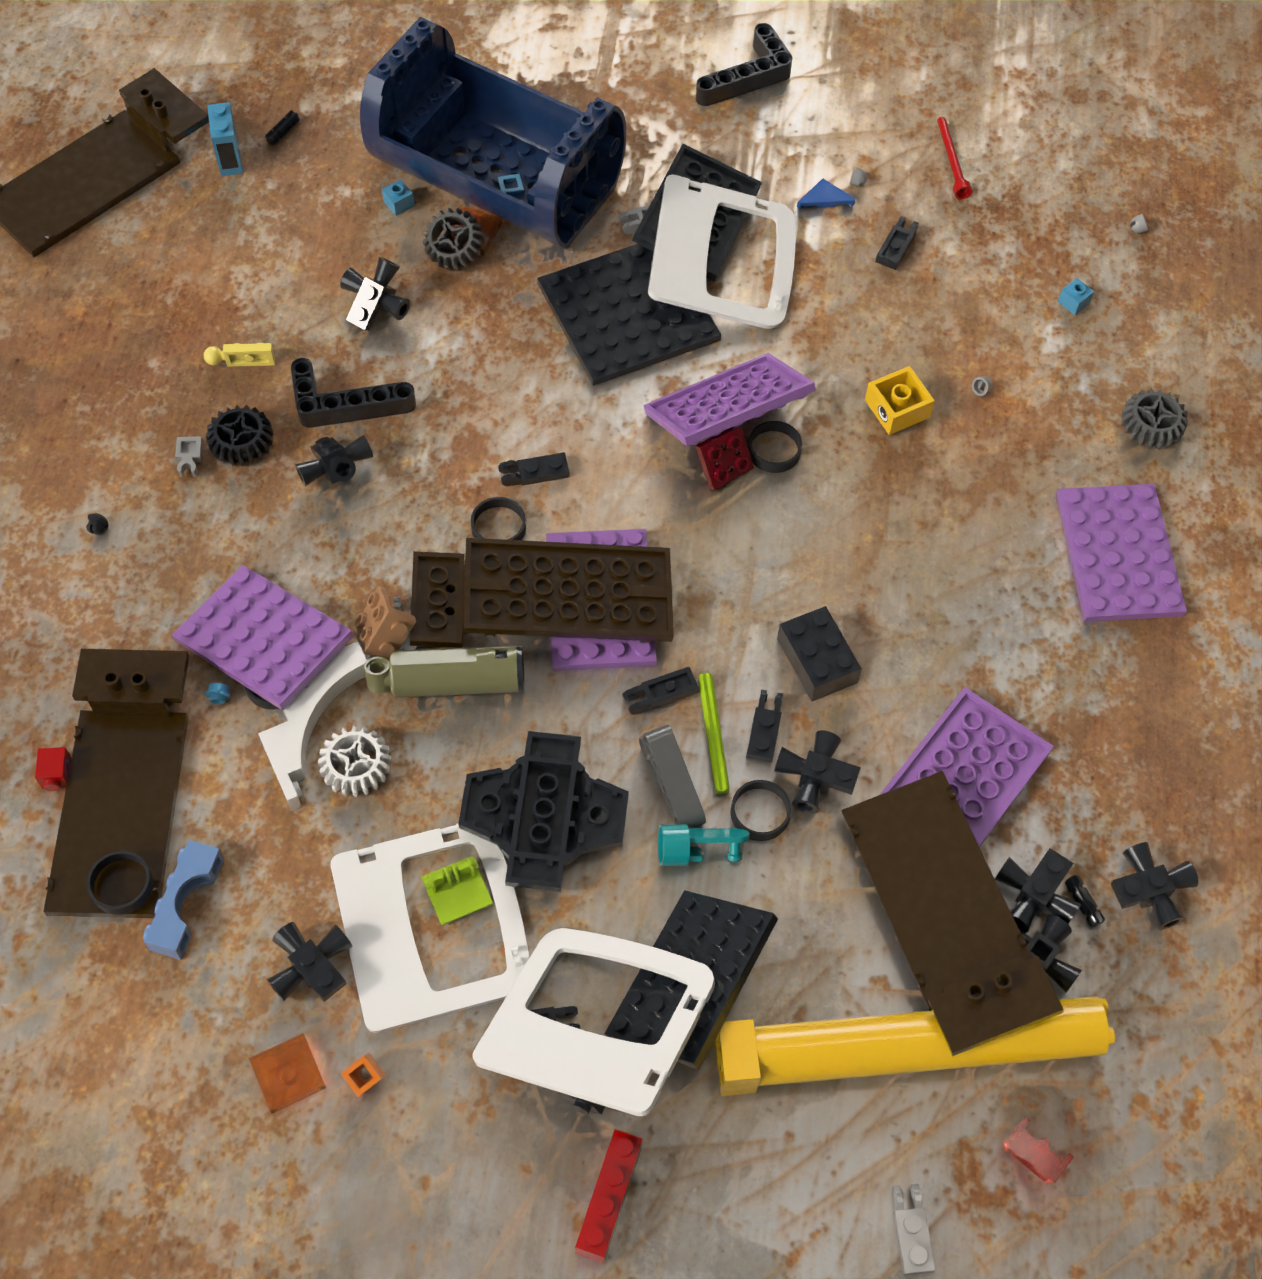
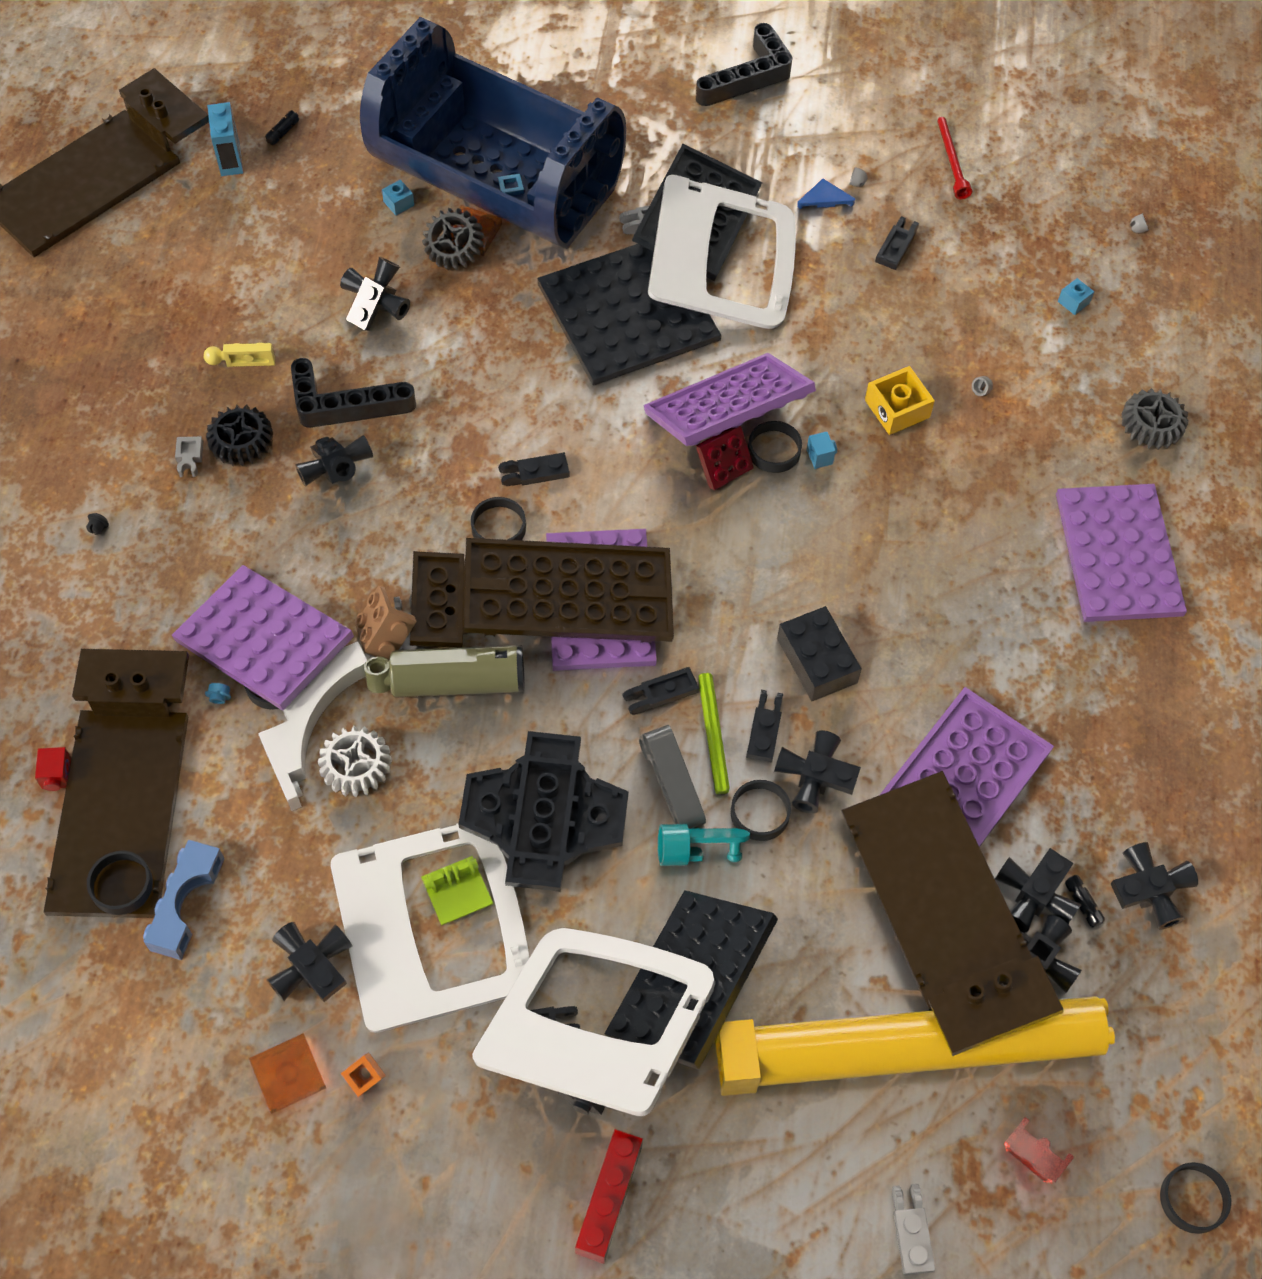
(821, 449): none -> dark azure plate
(1218, 1180): none -> black tyre

